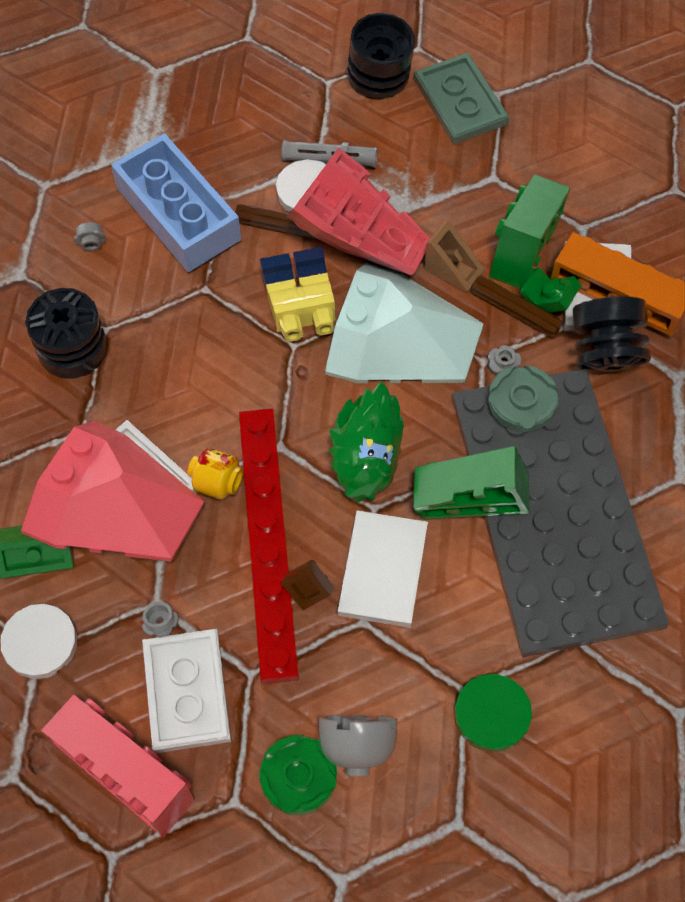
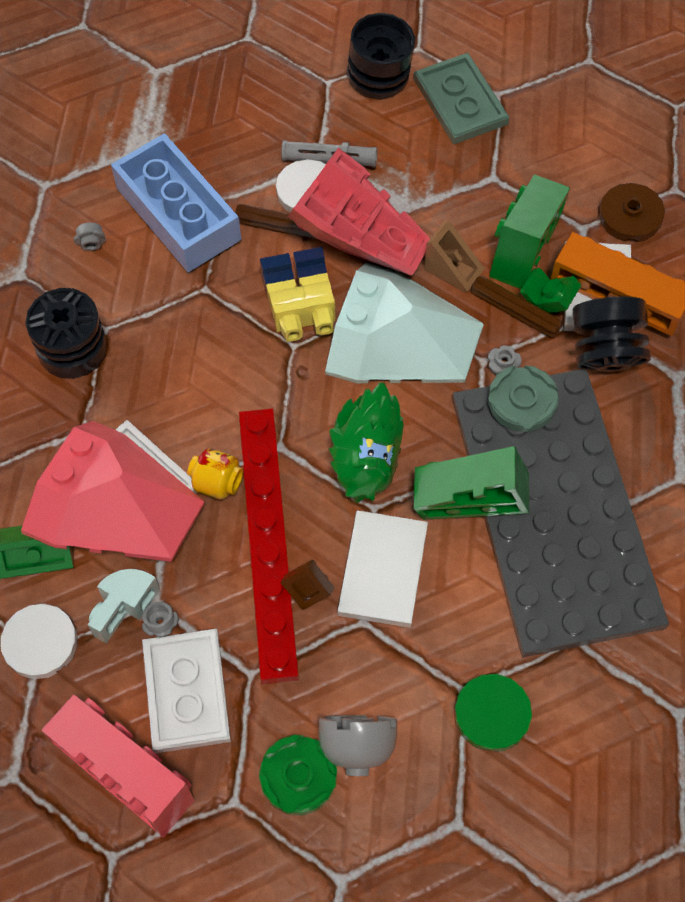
(123, 593): none -> light aqua brick
(627, 223): none -> reddish brown plate

